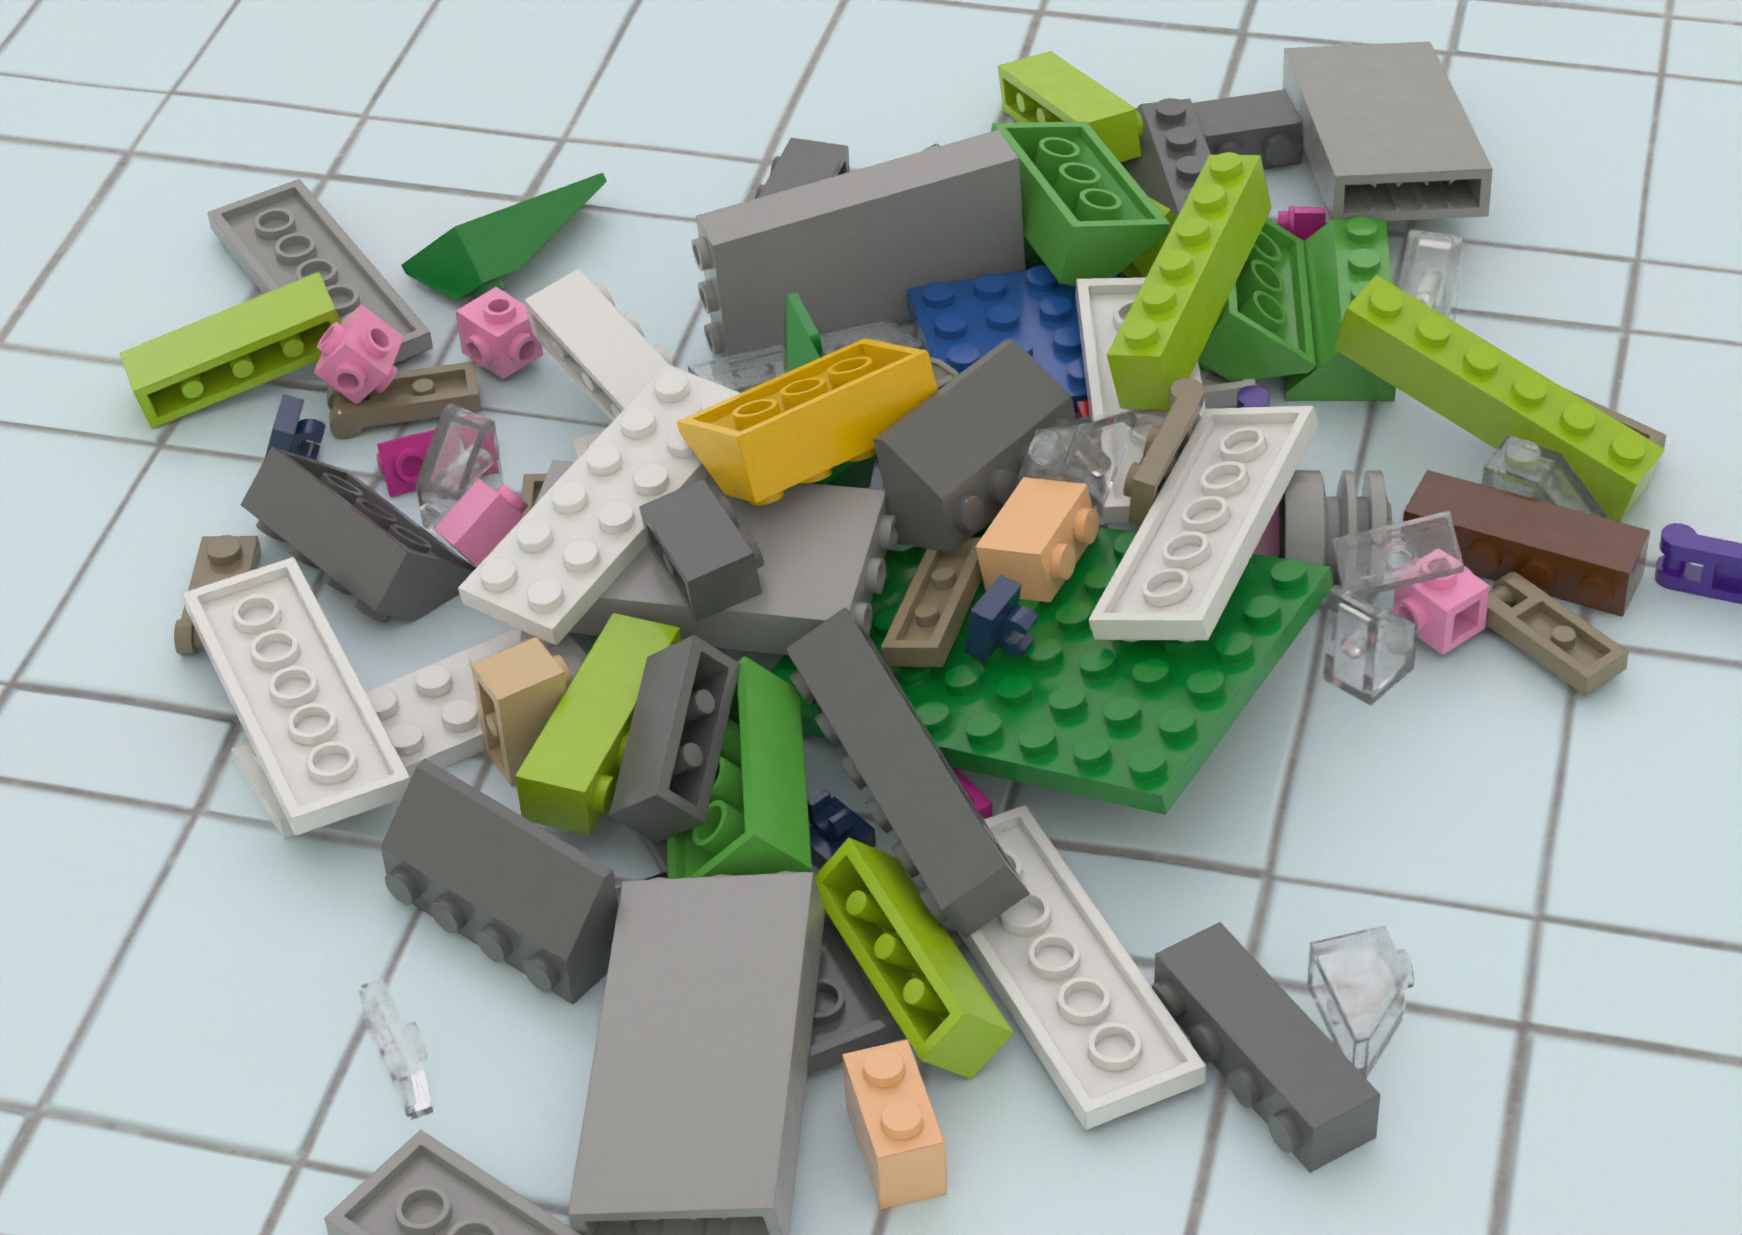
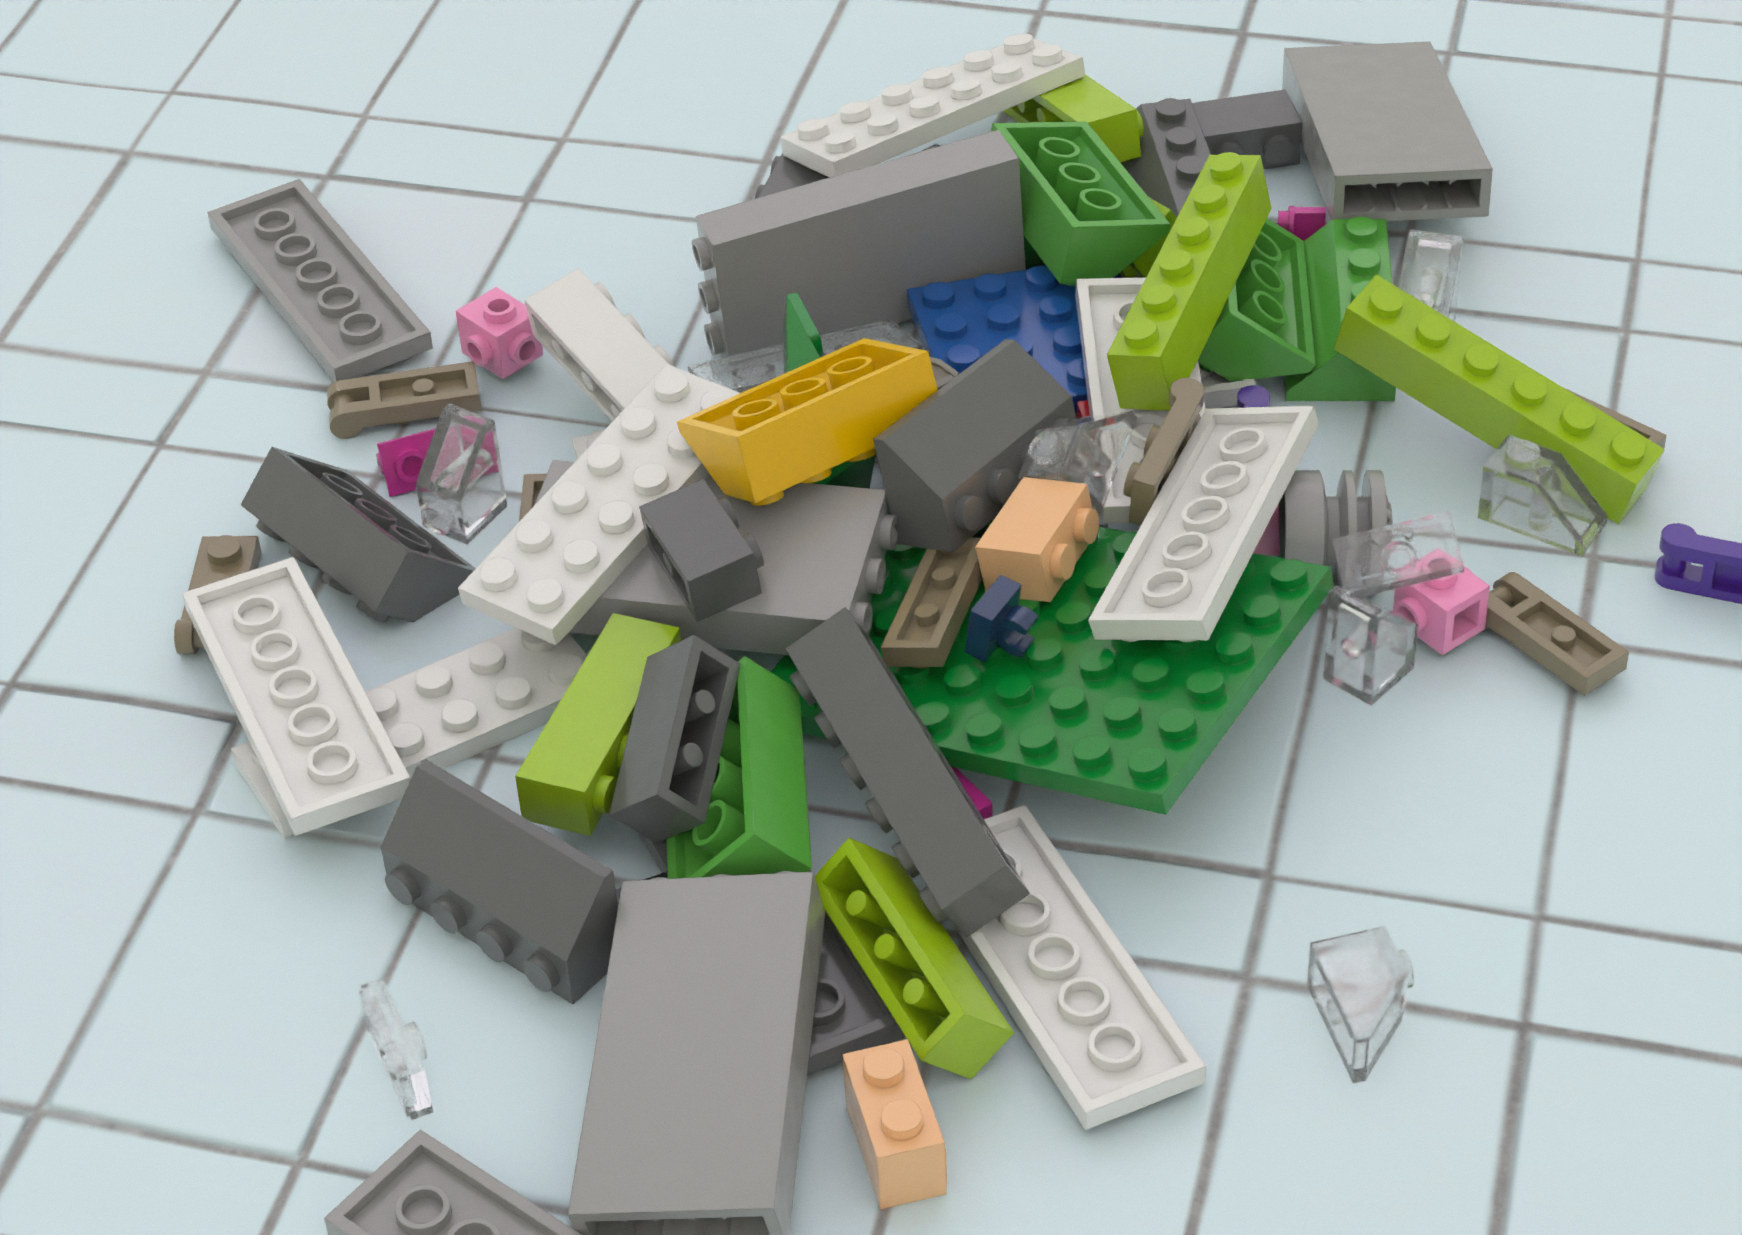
(230, 350): lime brick -> none
(291, 434): dark blue tile -> none
(358, 355): bright pink brick -> none
(481, 520): bright pink brick -> none
(494, 246): green wedge -> none
(516, 699): tan brick -> none
(832, 825): dark blue tile -> none
(931, 106): none -> white plate
(1266, 1047): dark grey brick -> none
(1550, 545): reddish brown brick -> none

